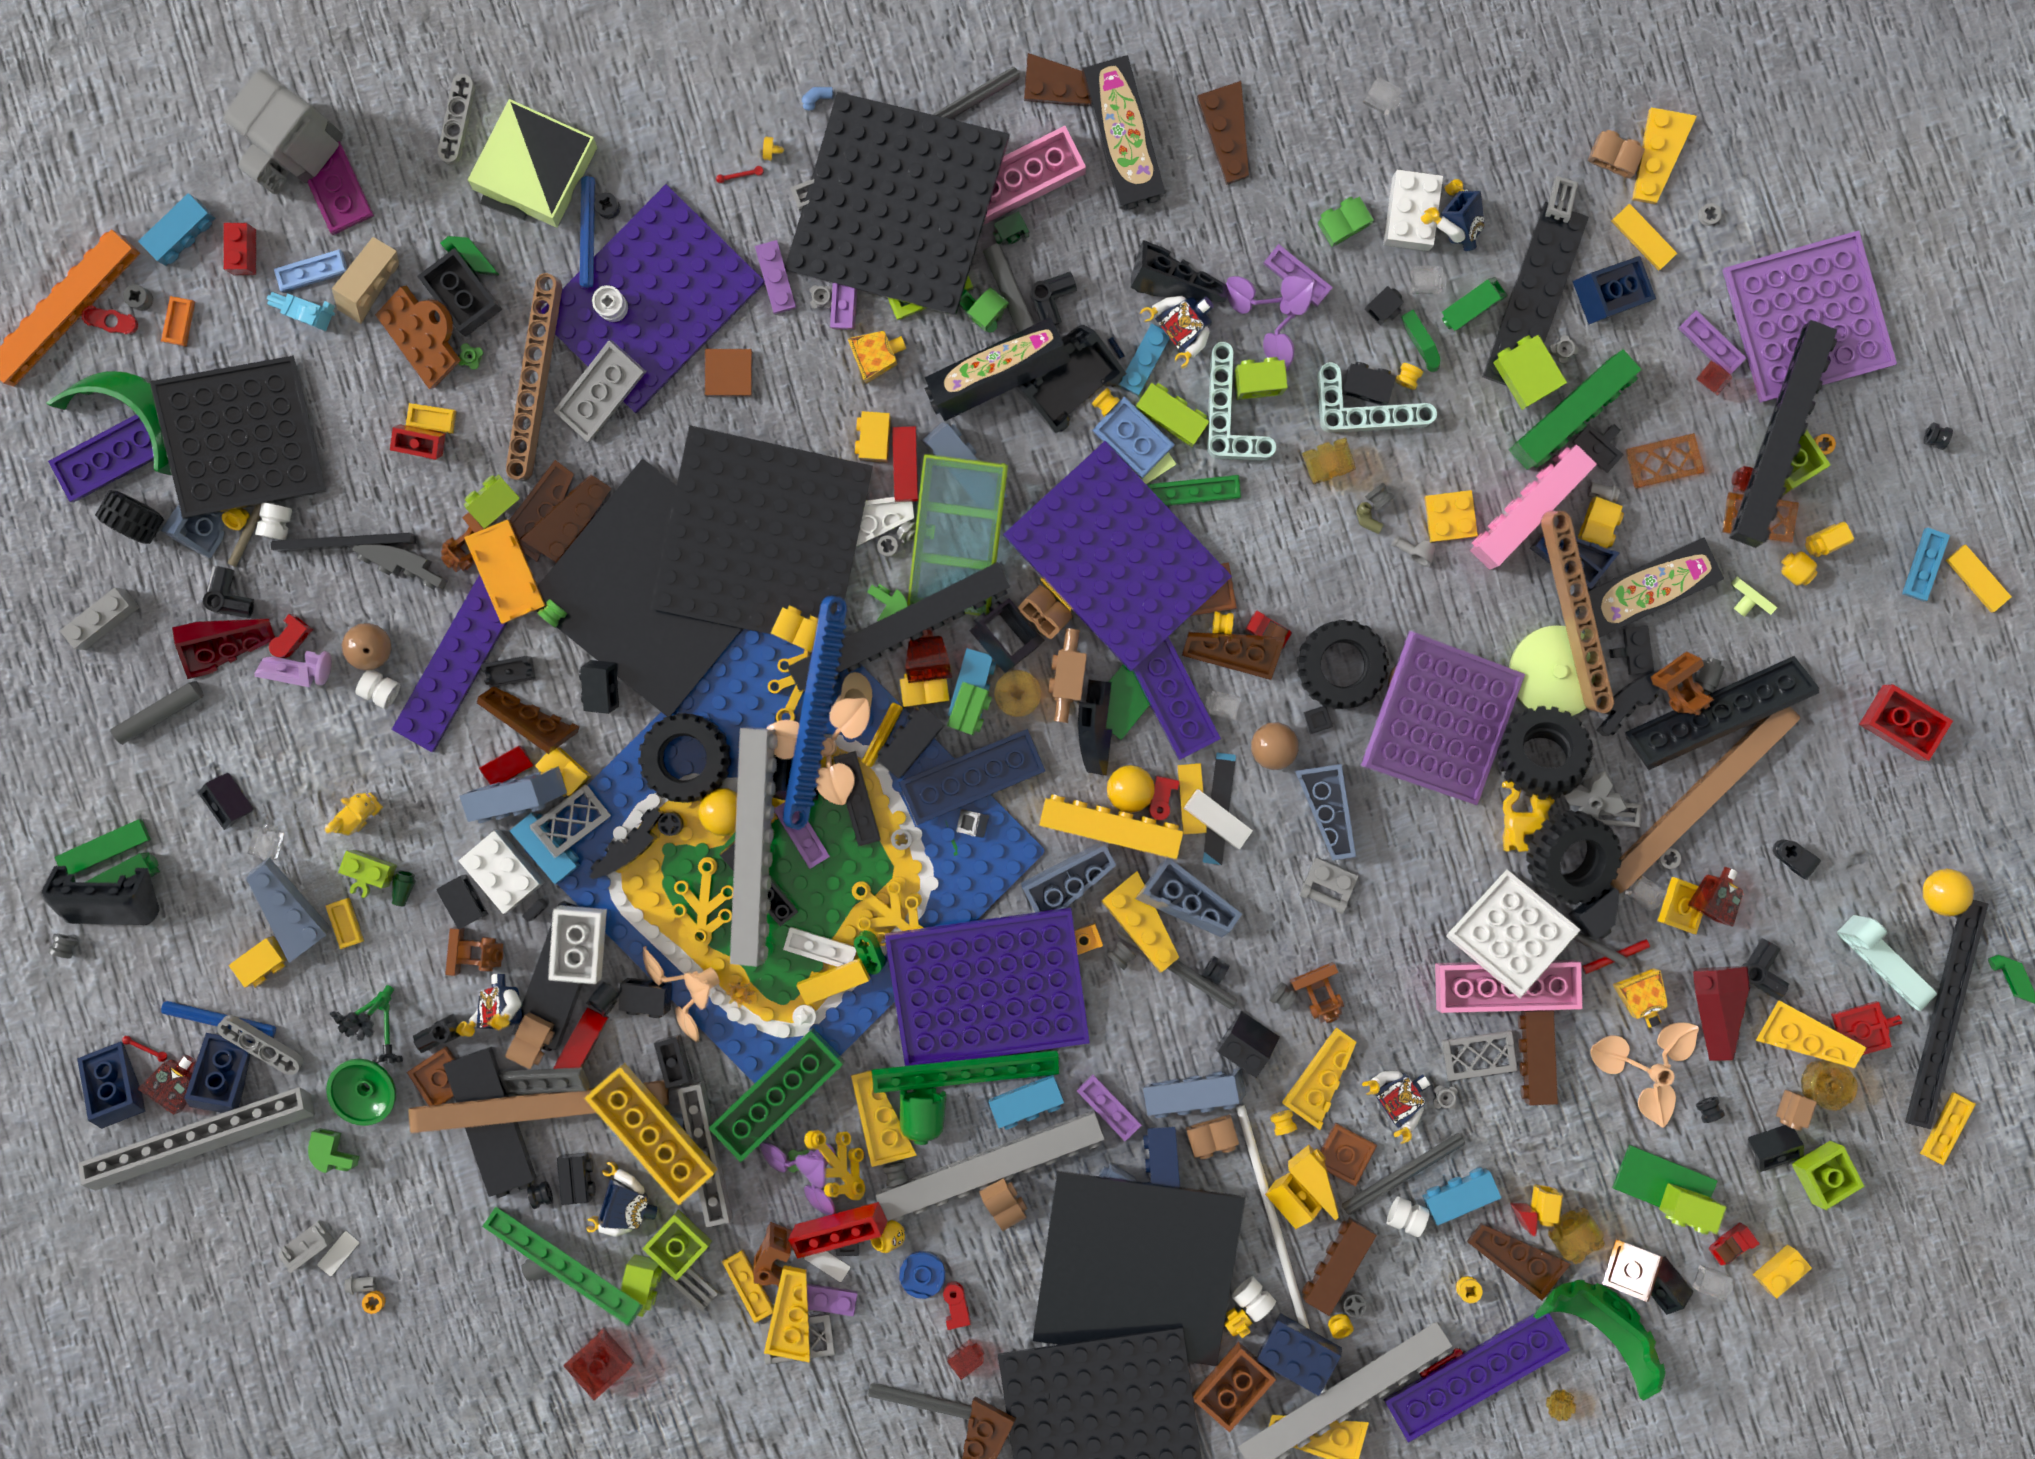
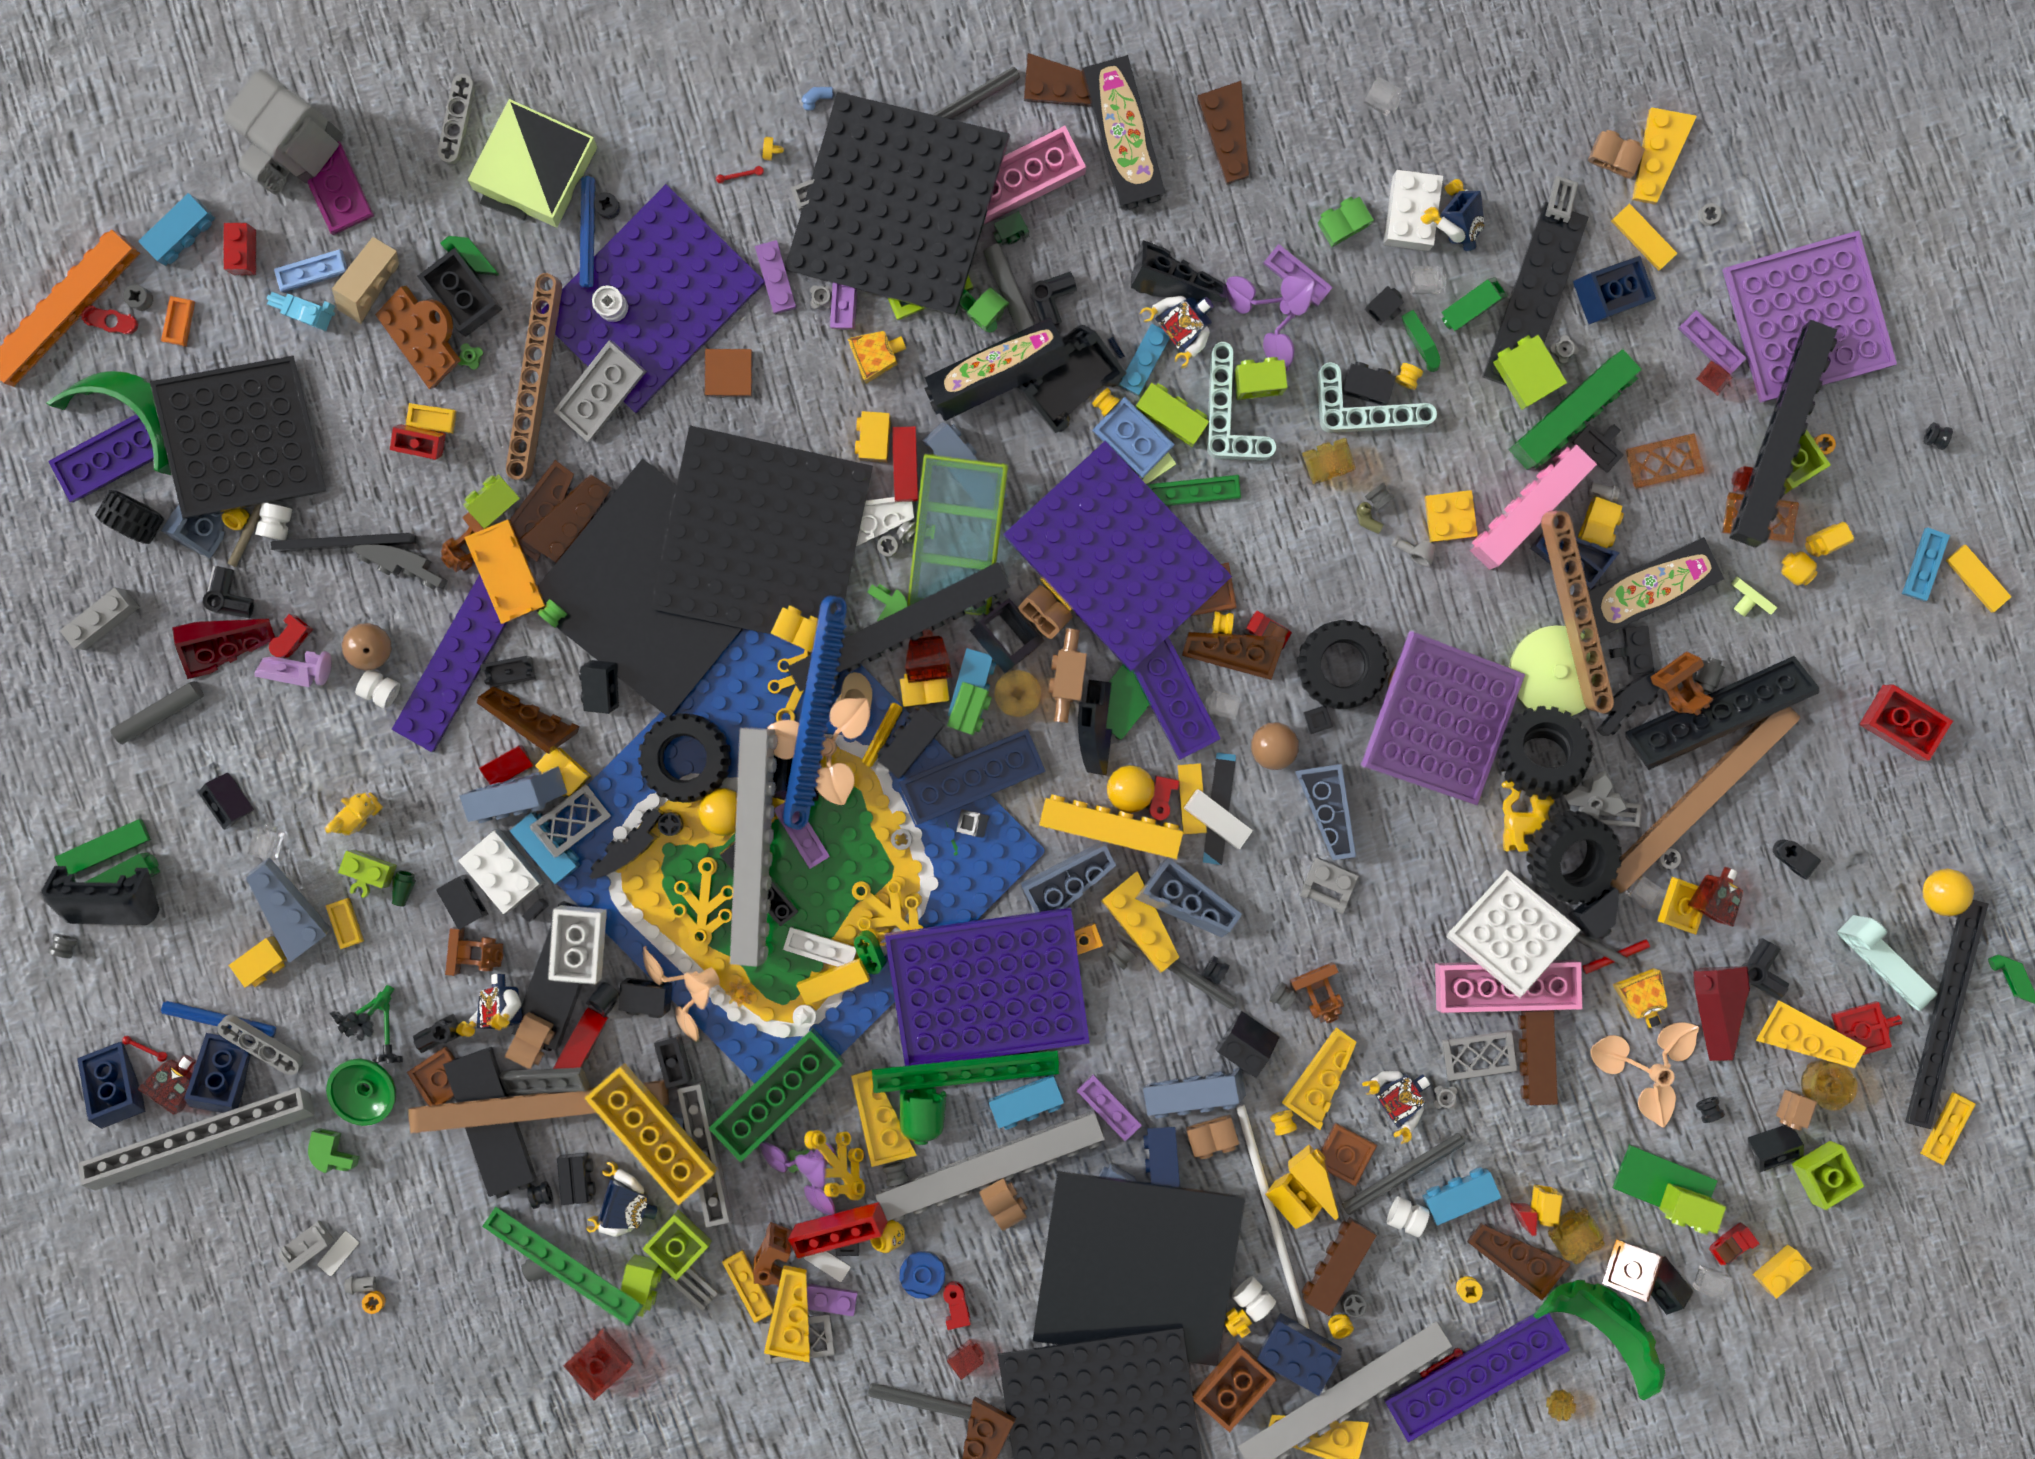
(859, 803): black tile -> none

